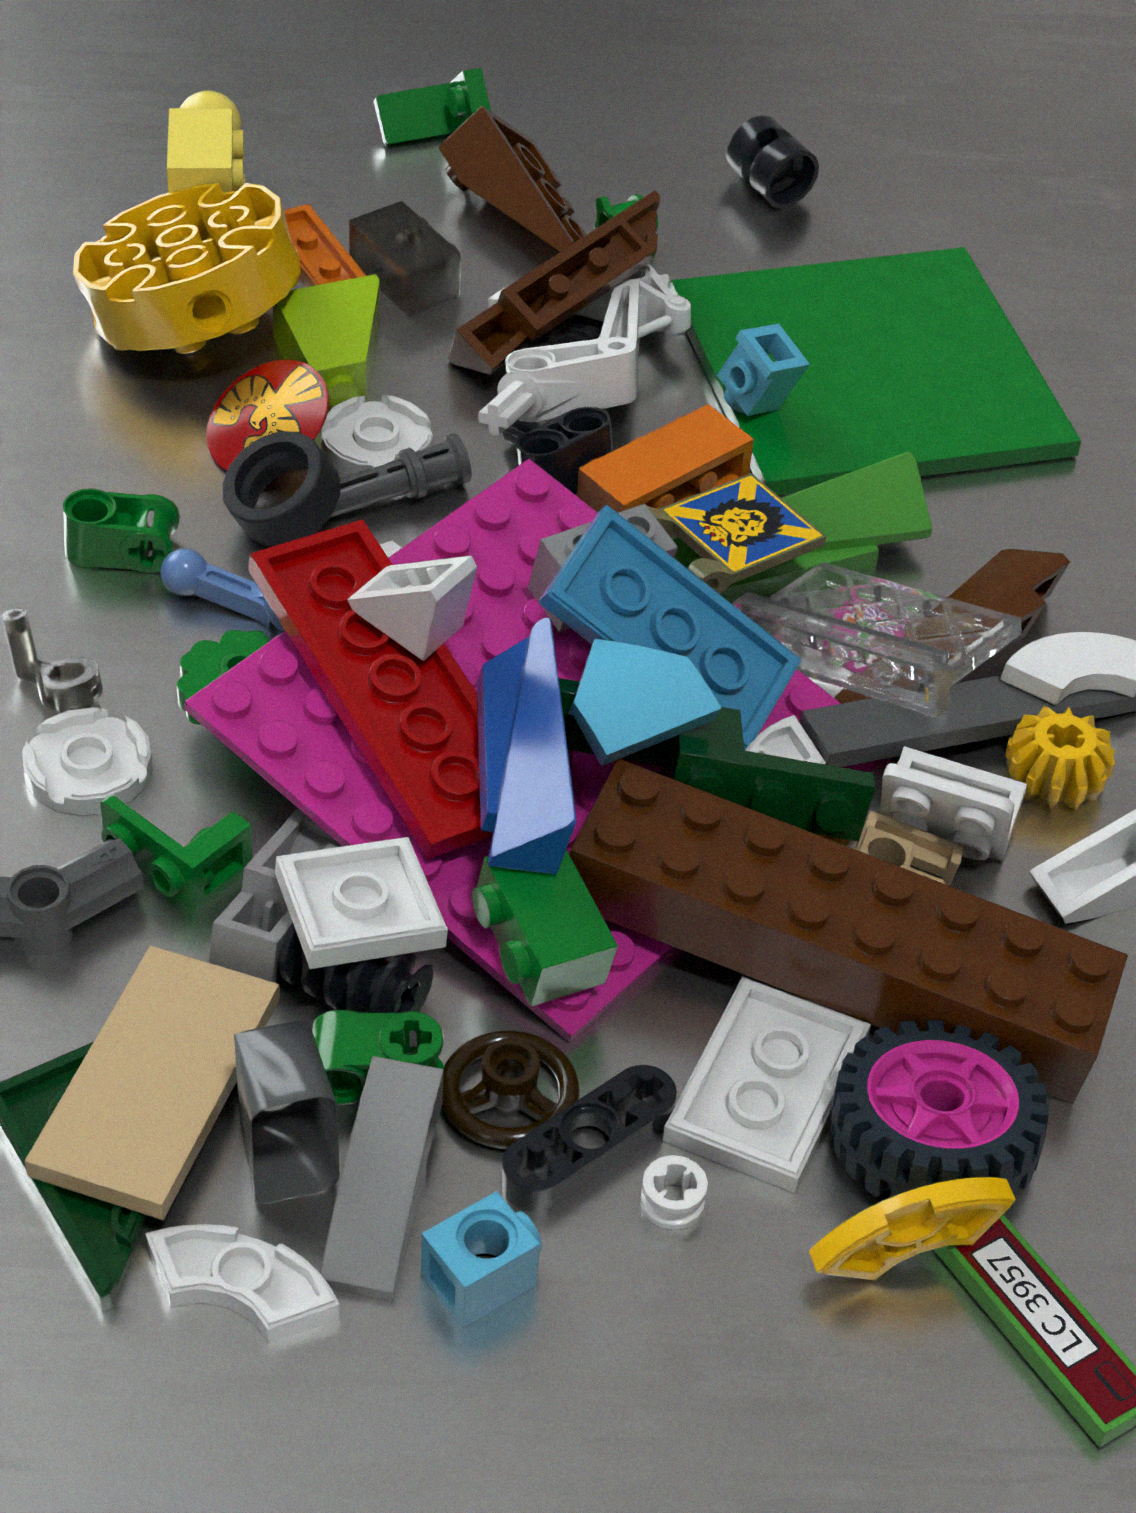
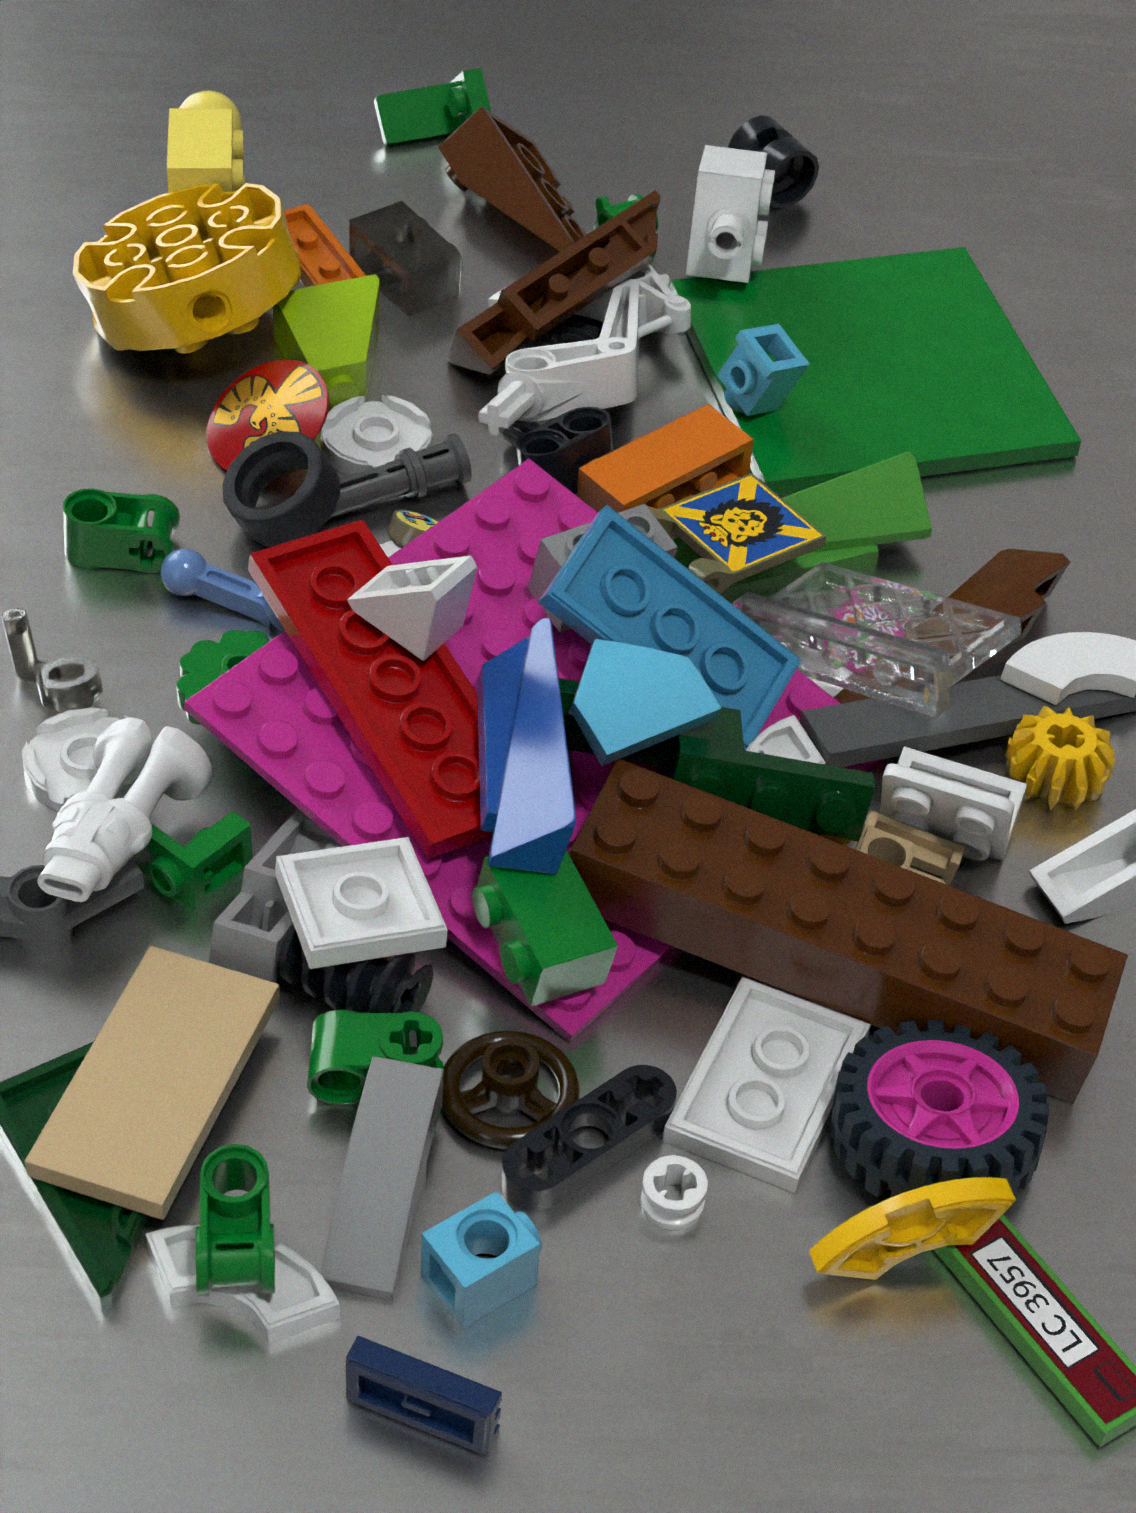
(102, 833): none -> white piece
(235, 1232): none -> green piece
(297, 1146): dark grey piece -> none
(408, 525): none -> tile
(423, 1395): none -> dark blue tile
(727, 205): none -> white brick

